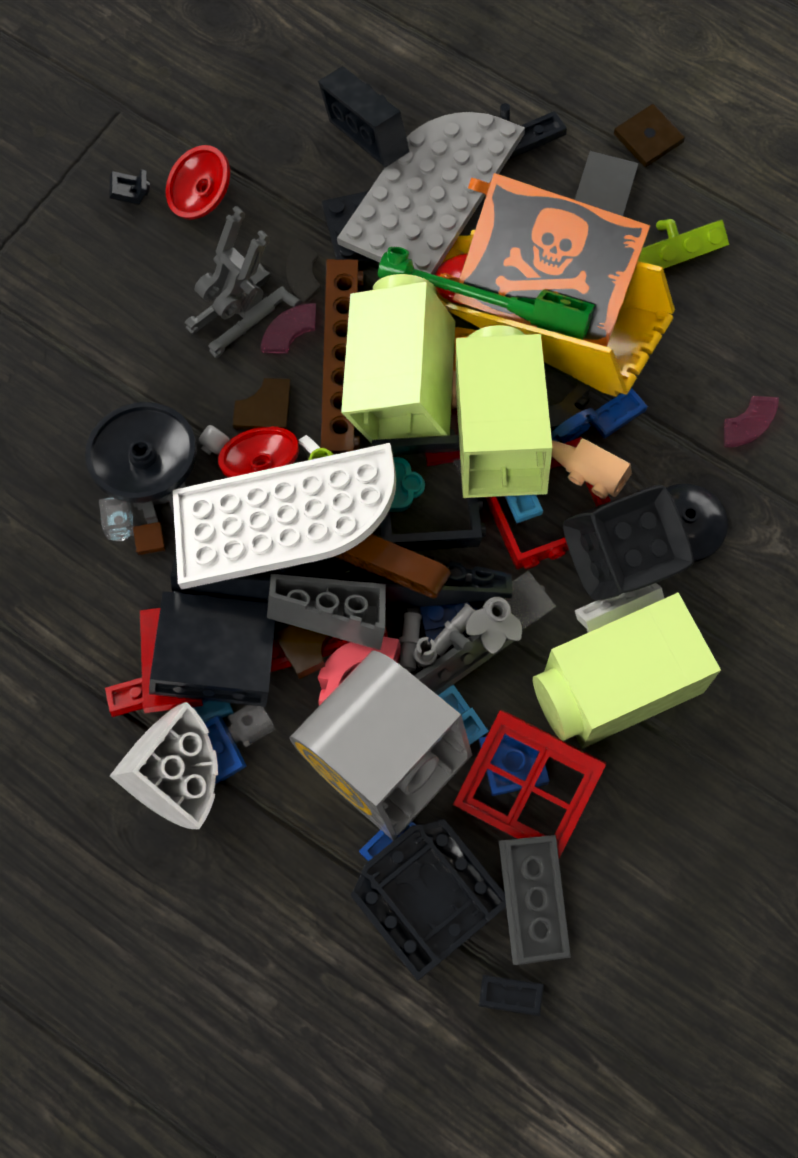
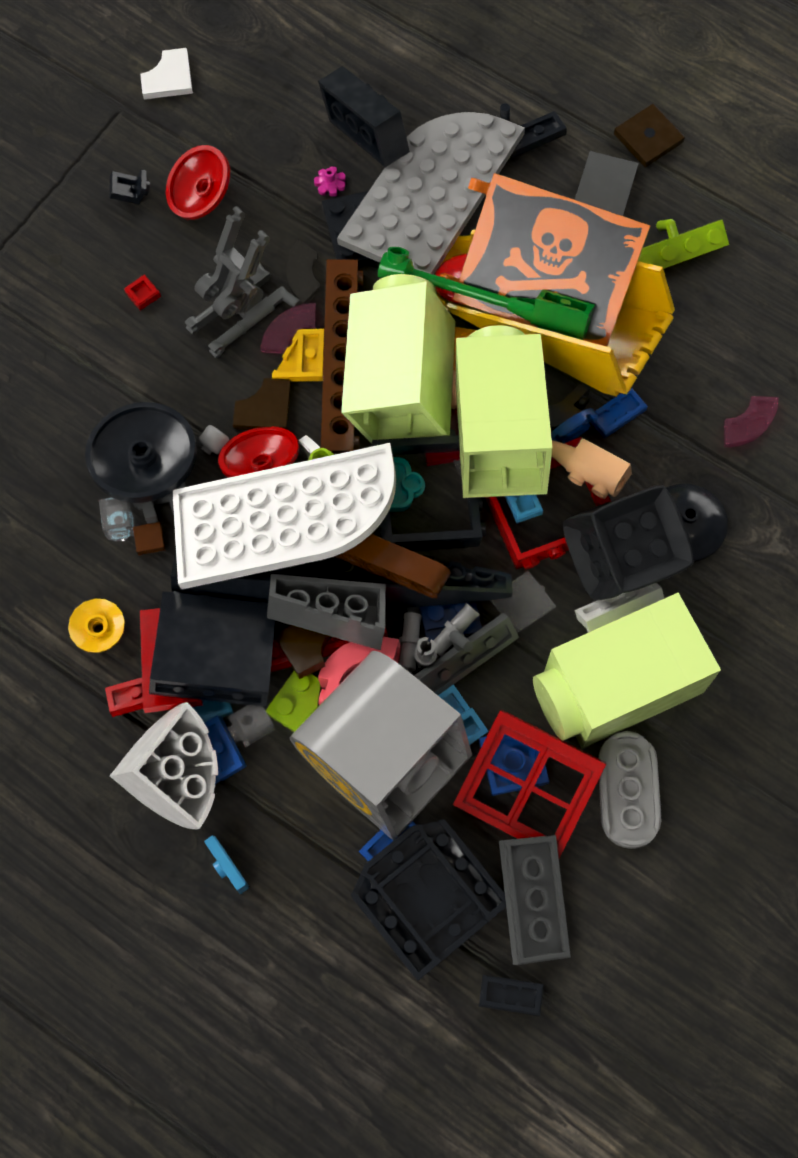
(87, 617): none -> yellow dish
(142, 292): none -> red tile
(169, 77): none -> white tile
(225, 865): none -> dark azure plate
(295, 701): none -> lime wing
(303, 358): none -> yellow wing
(330, 181): none -> dark pink plant
(494, 629): light grey plate -> none
(629, 790): none -> light grey tile

